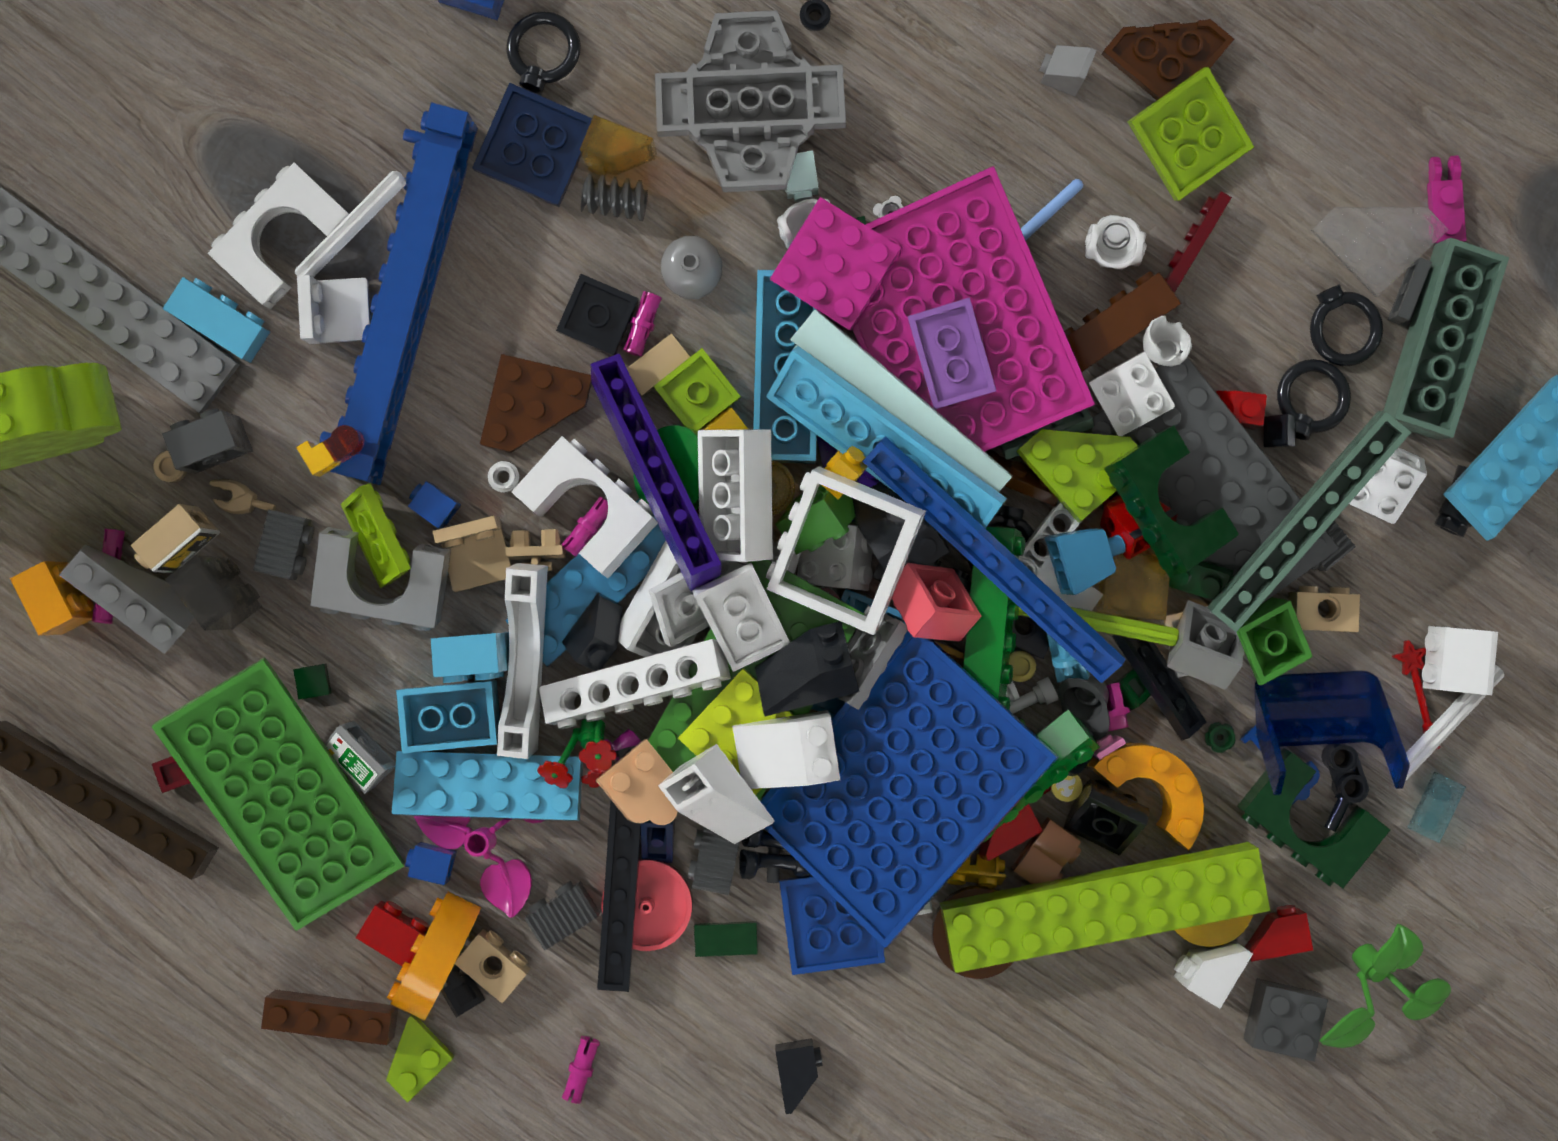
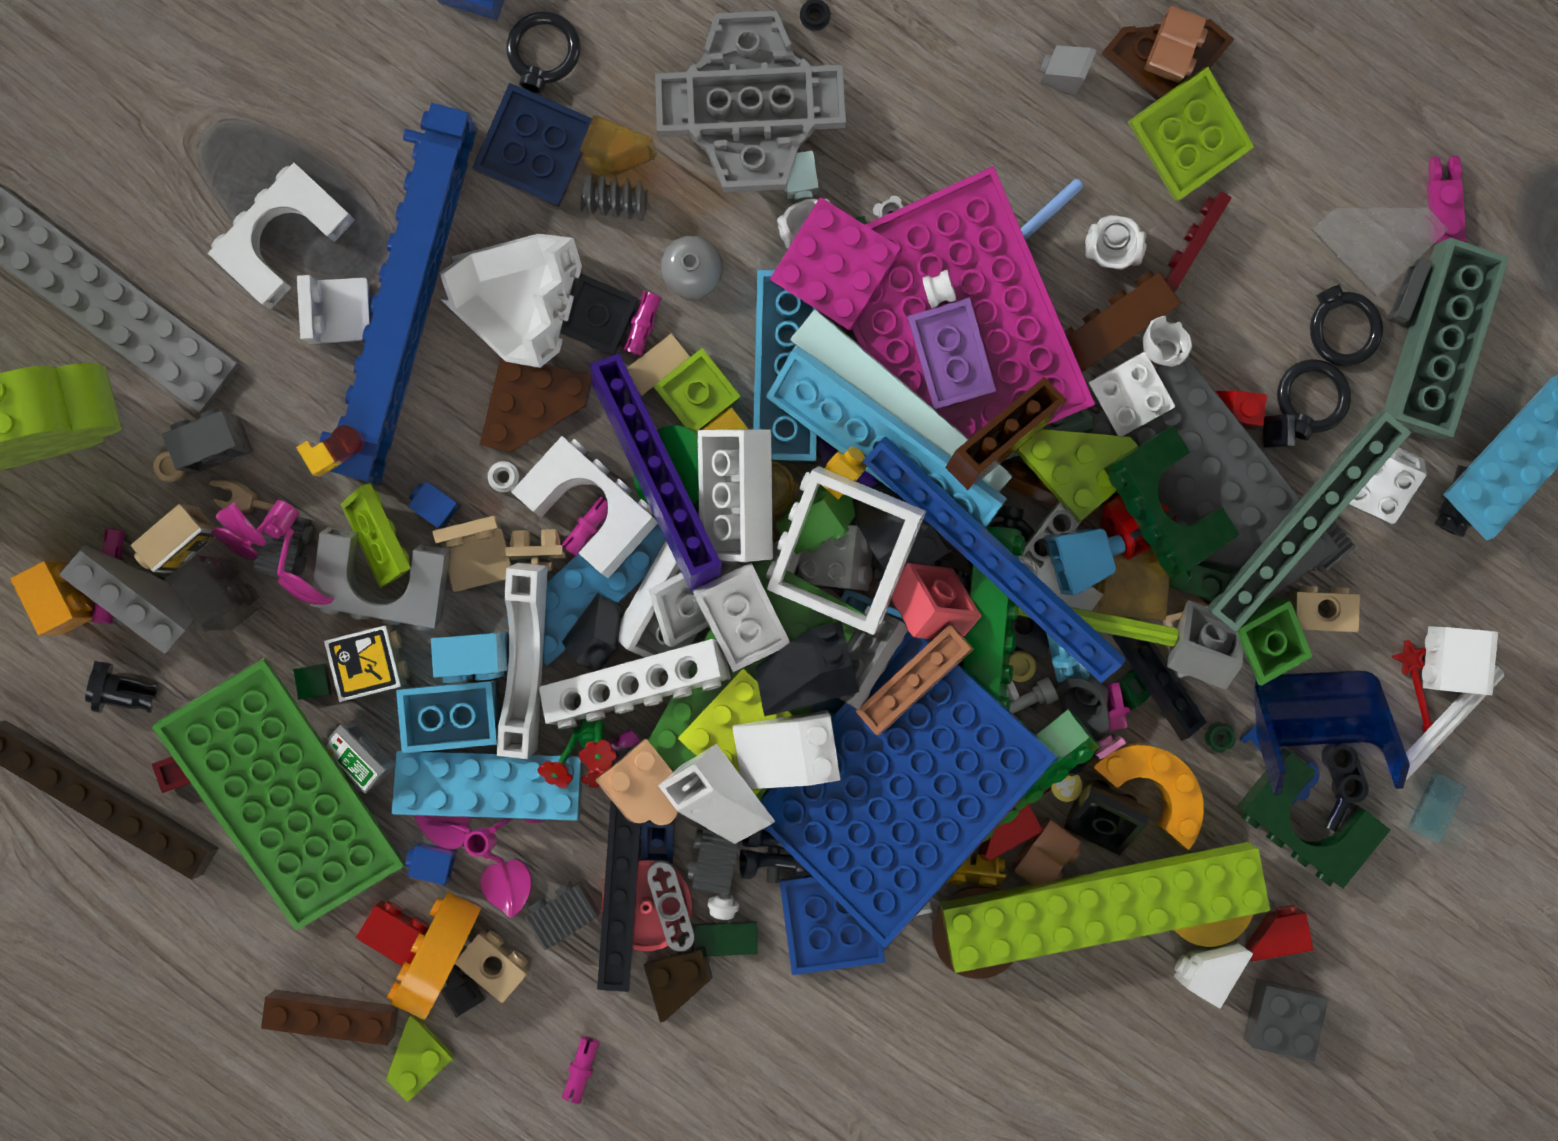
(118, 690): none -> black piece
(217, 318): medium azure brick -> none
(275, 524): none -> dark pink plant
(352, 224): white axle -> none
(367, 662): none -> piece
(515, 294): none -> white panel
(669, 931): none -> light grey beam
(676, 980): none -> dark brown wing
(723, 906): none -> white plate
(797, 1070): black slope -> none
(914, 680): none -> nougat plate
(939, 289): none -> white wheel
(1005, 433): none -> reddish brown brick
(1175, 44): none -> nougat brick
(1398, 952): bright green plant -> none

